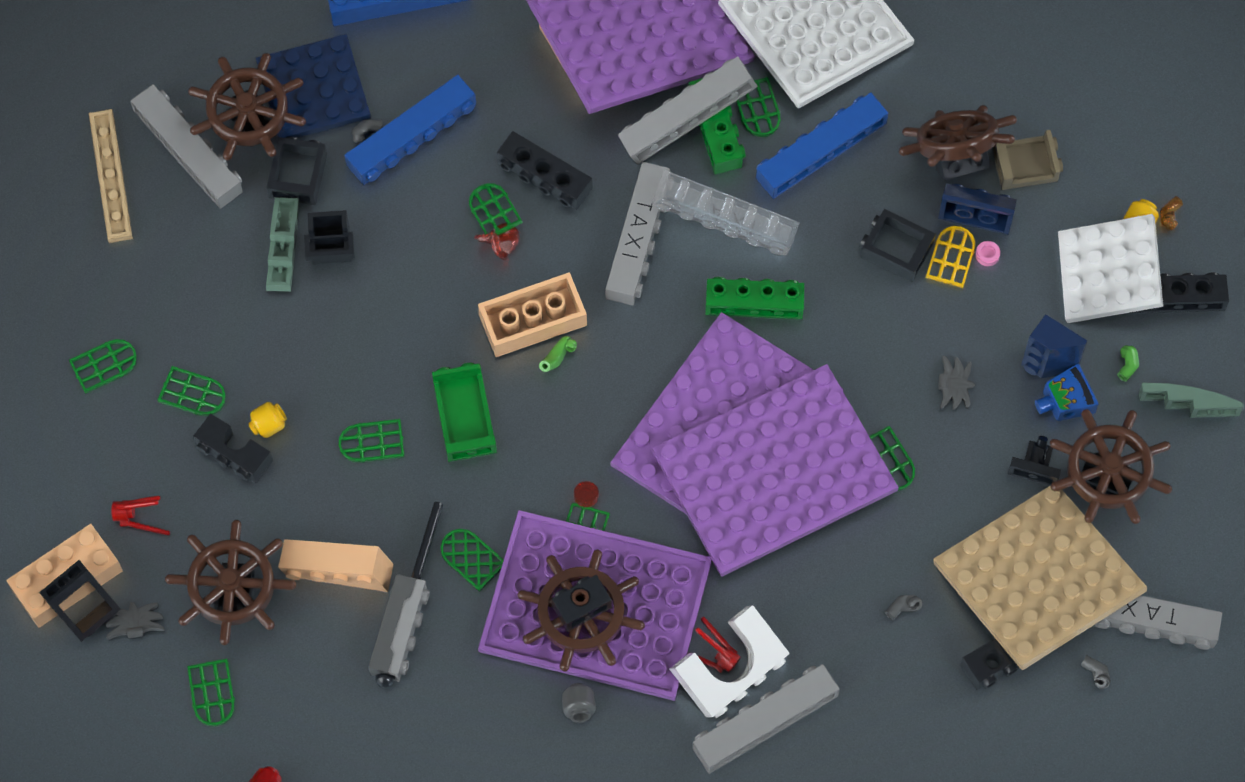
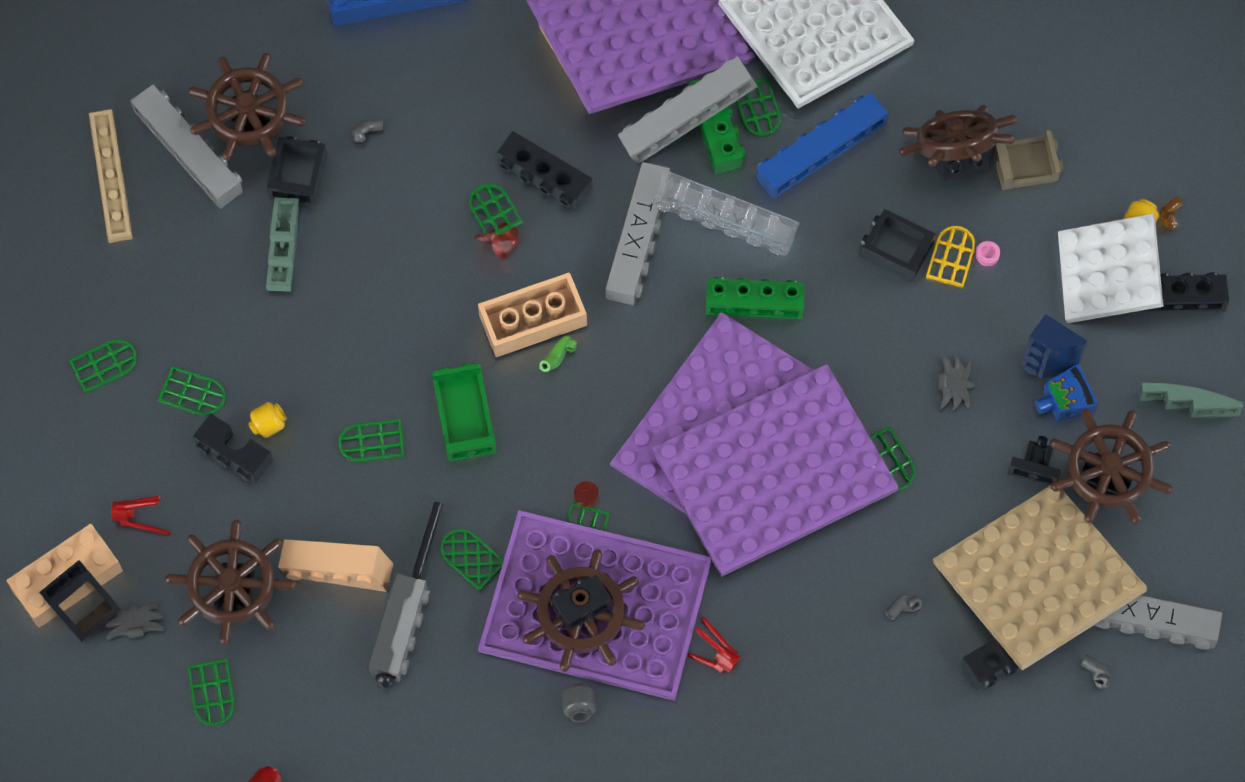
(329, 238): black plate -> none
(330, 90): dark blue plate -> none
(410, 130): blue brick -> none
(763, 652): white arch -> none
(765, 718): light grey brick -> none
(977, 208): dark blue slope -> none
(1131, 362): bright green arm -> none

